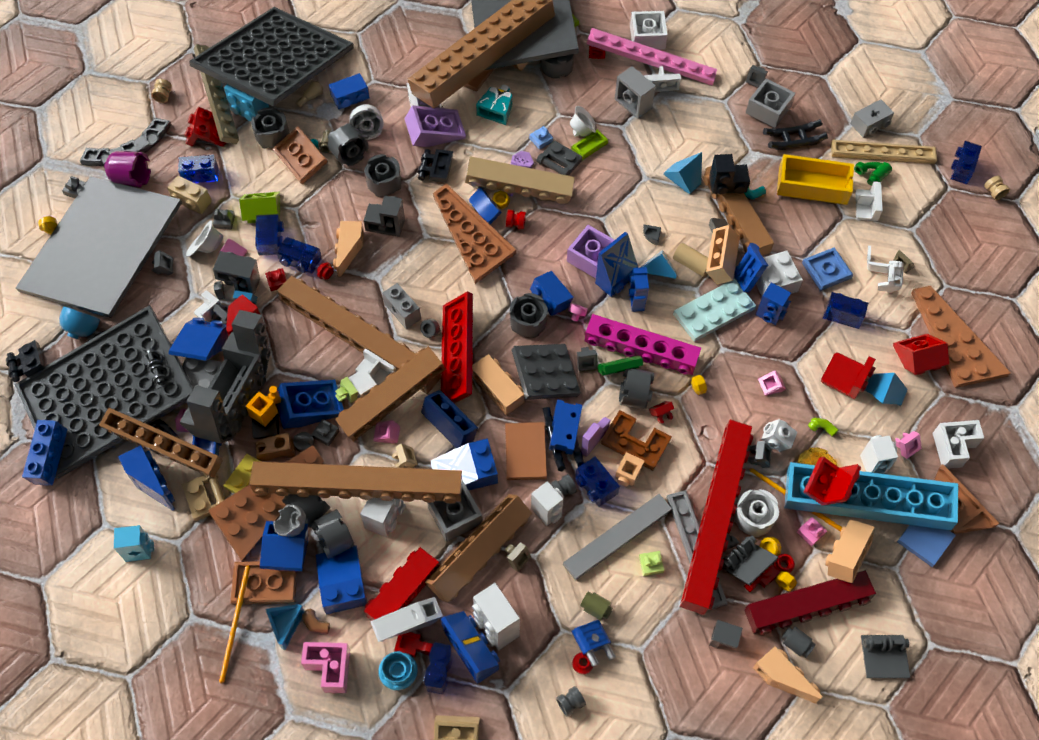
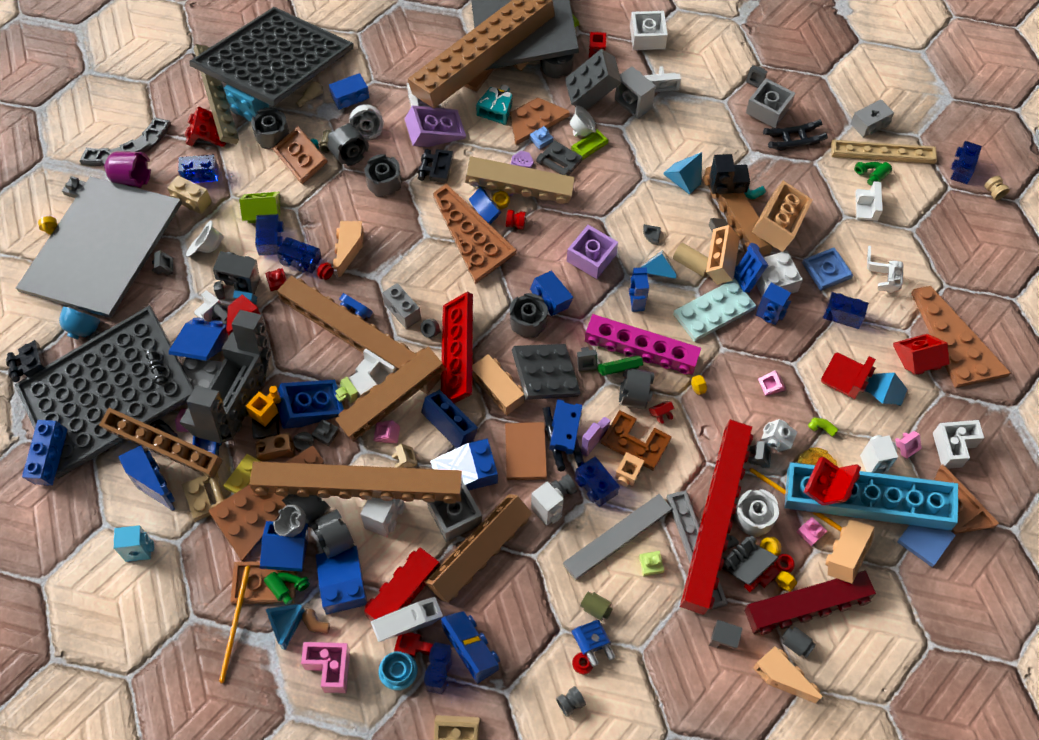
(161, 90): tan wheel -> none
(223, 219): dark grey tile -> none
(231, 246): bright pink slope -> none
(280, 590): none -> green plant
(360, 309): none -> blue plate
(385, 218): dark grey brick -> none
(496, 617): white brick -> none
(517, 556): dark tan tile -> none
(535, 116): none -> nougat wing
(577, 311): bright pink tile -> none
(593, 80): none -> dark grey brick
(615, 265): blue slope -> none
(652, 56): bright pink plate -> none
(782, 216): none -> light nougat brick
(815, 179): yellow piece -> none
(885, 656): dark grey hinge -> none
(908, 264): dark tan slope -> none

